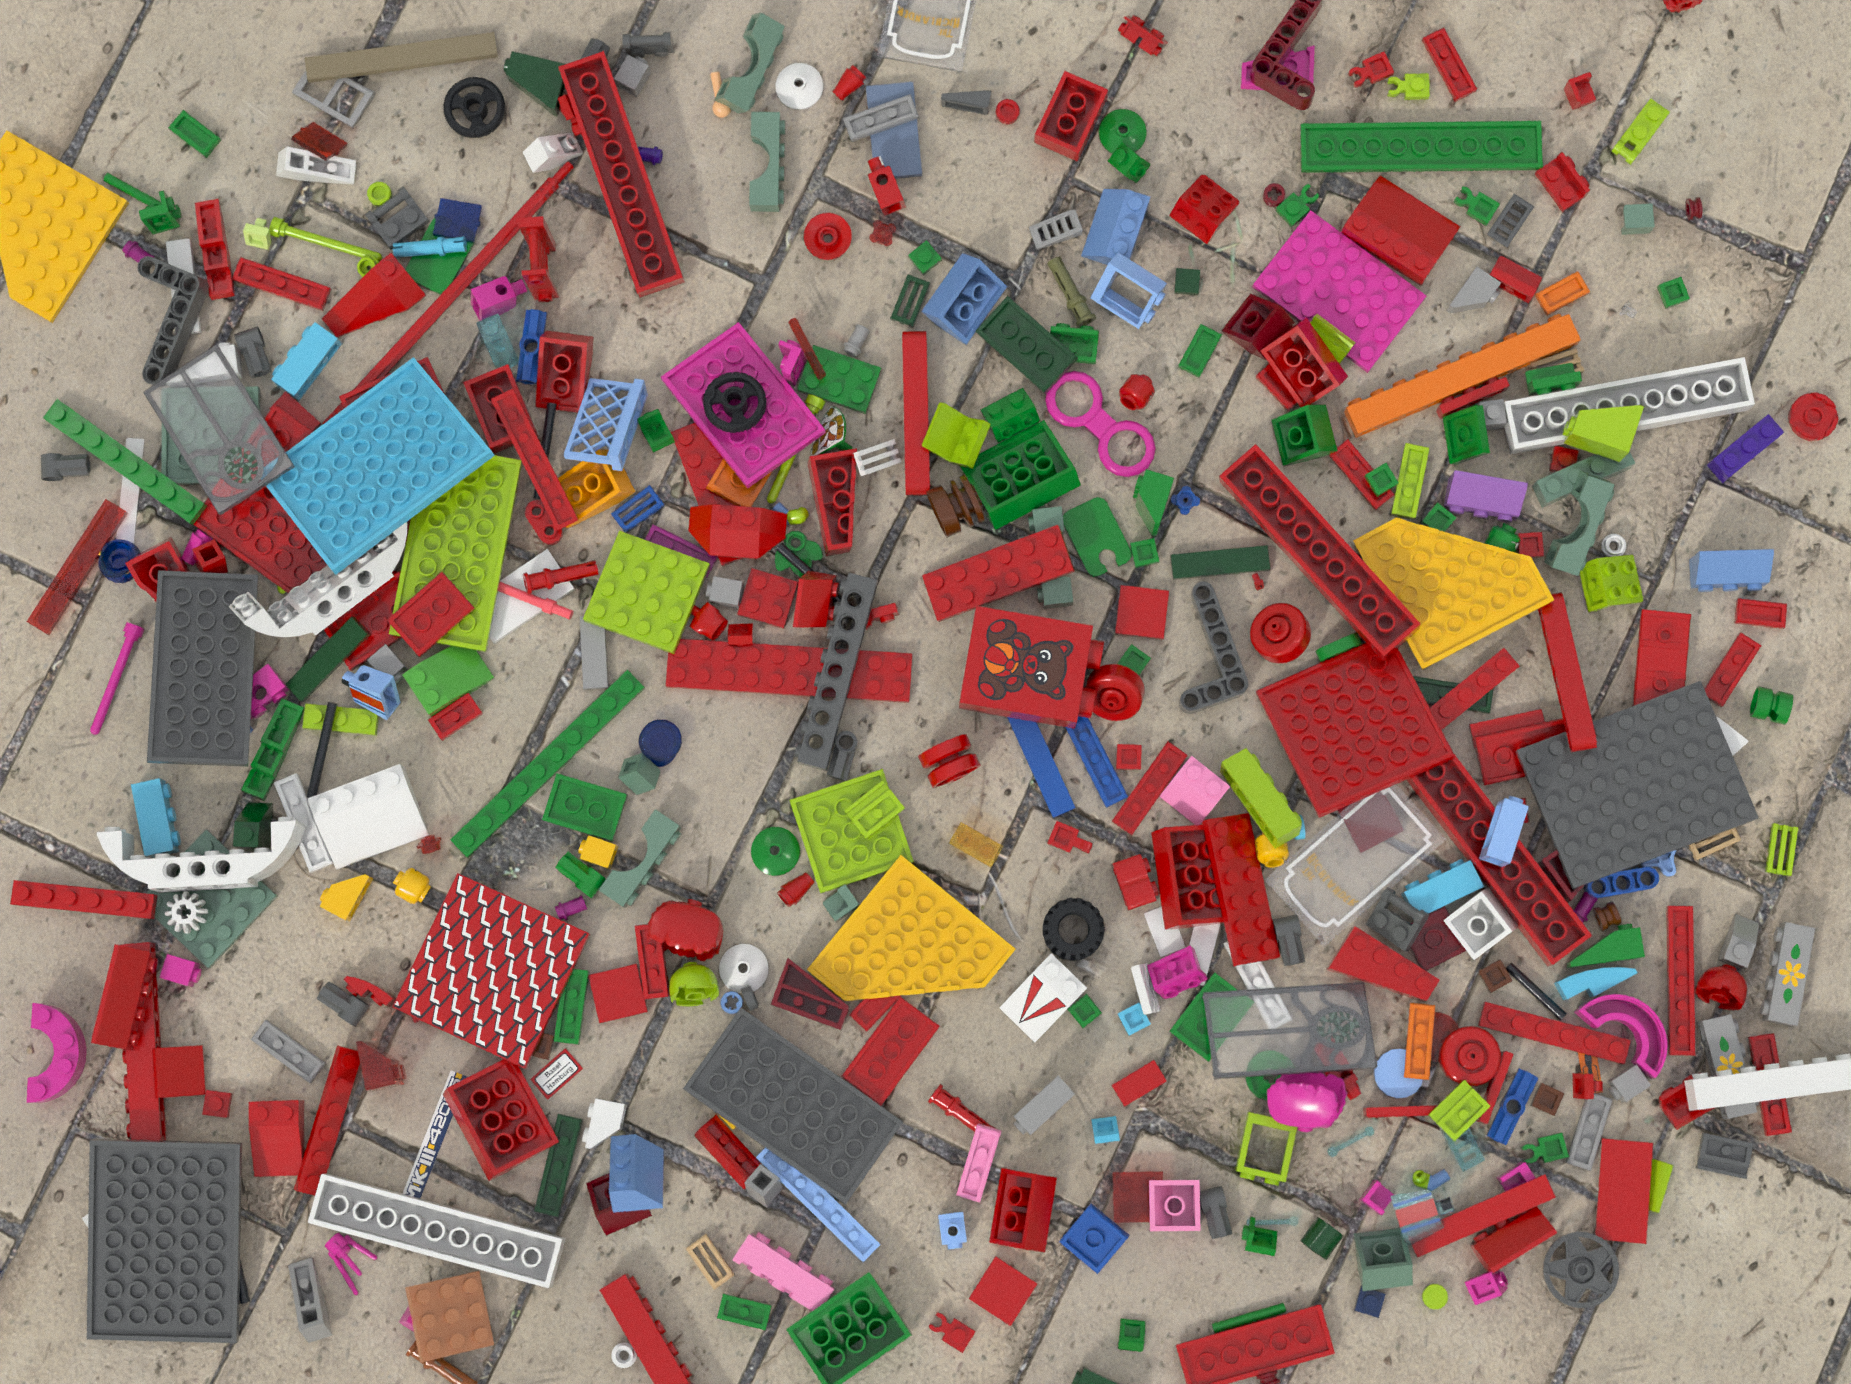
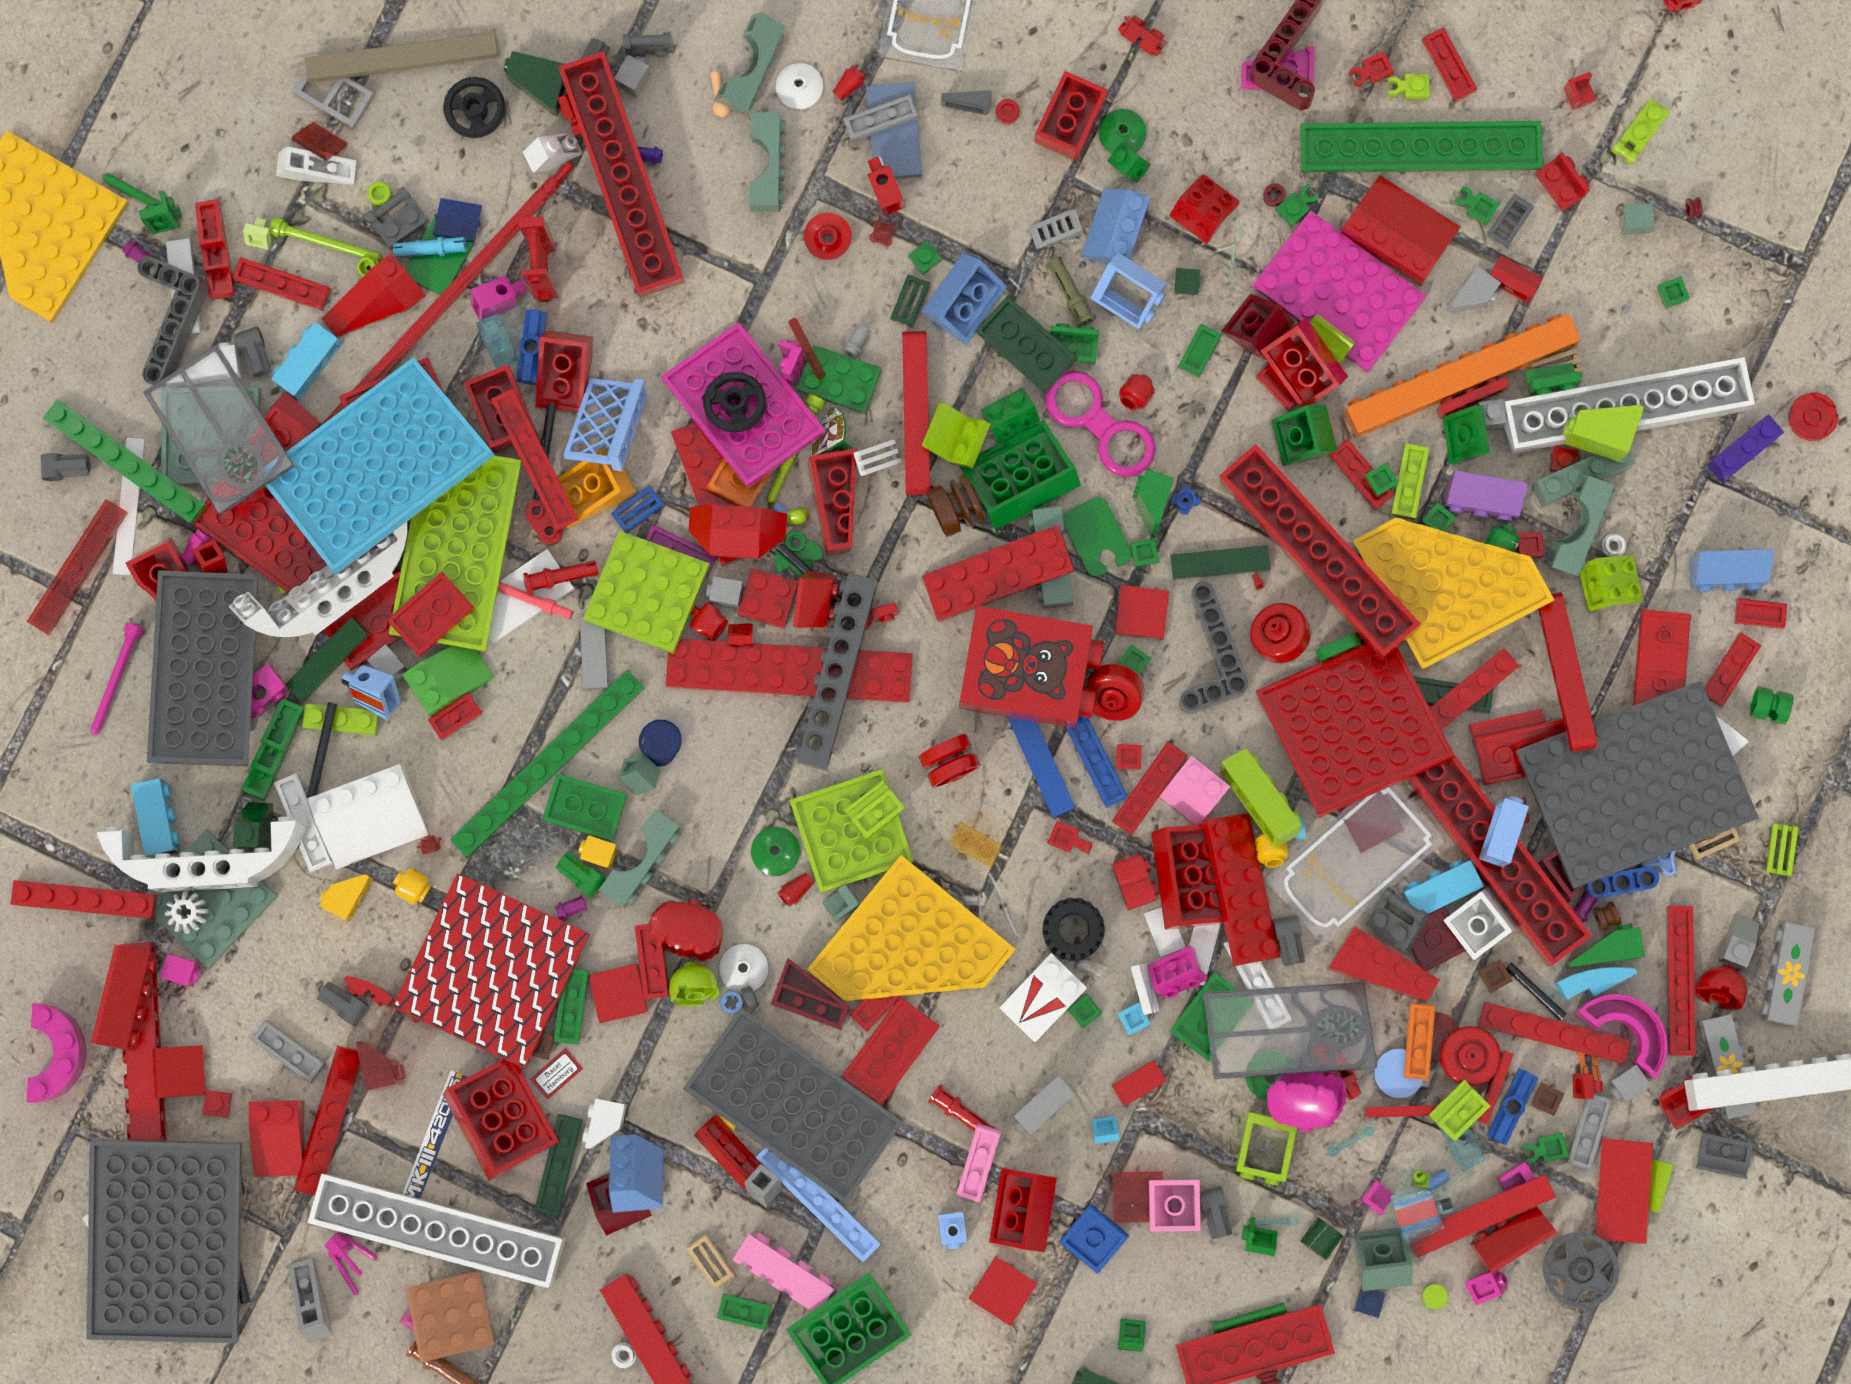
(113, 560): clear blue piece -> none
(194, 133): green tile -> none
(655, 430): green bracket -> none
(842, 758): dark grey piece -> none
(956, 1334): red plate -> none
(1562, 293): orange tile -> none
(1773, 1112): red tile -> none

